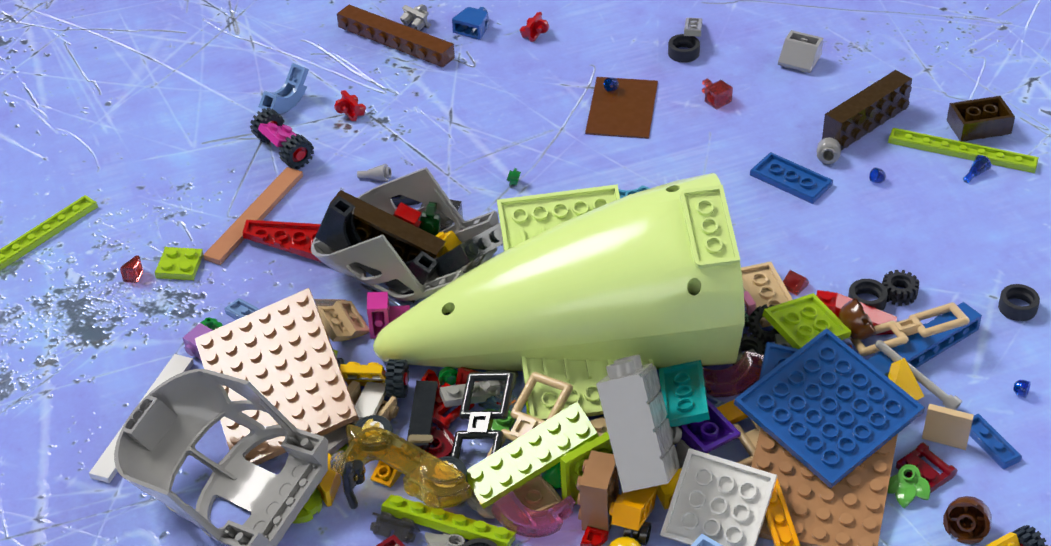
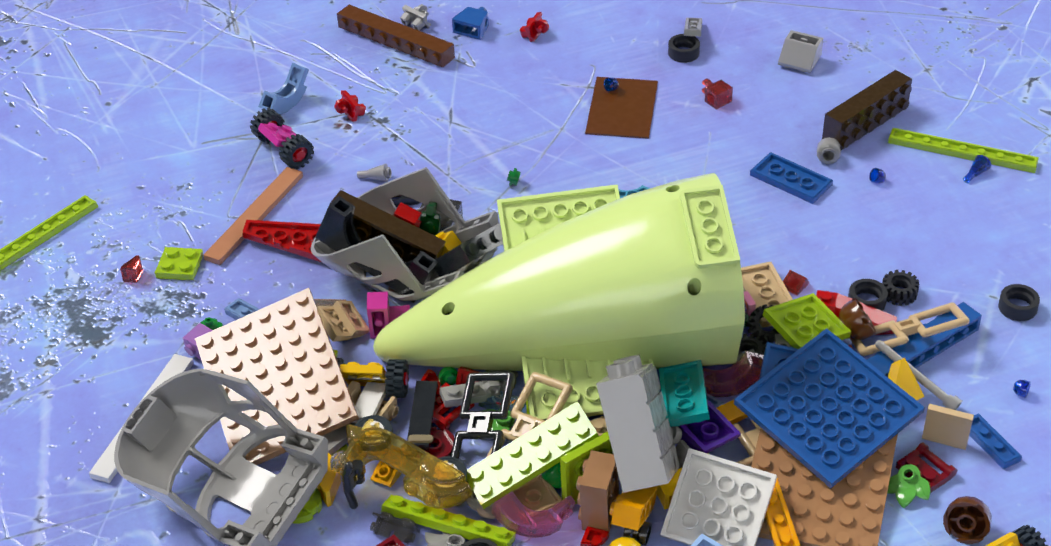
(980, 118): dark brown brick -> none

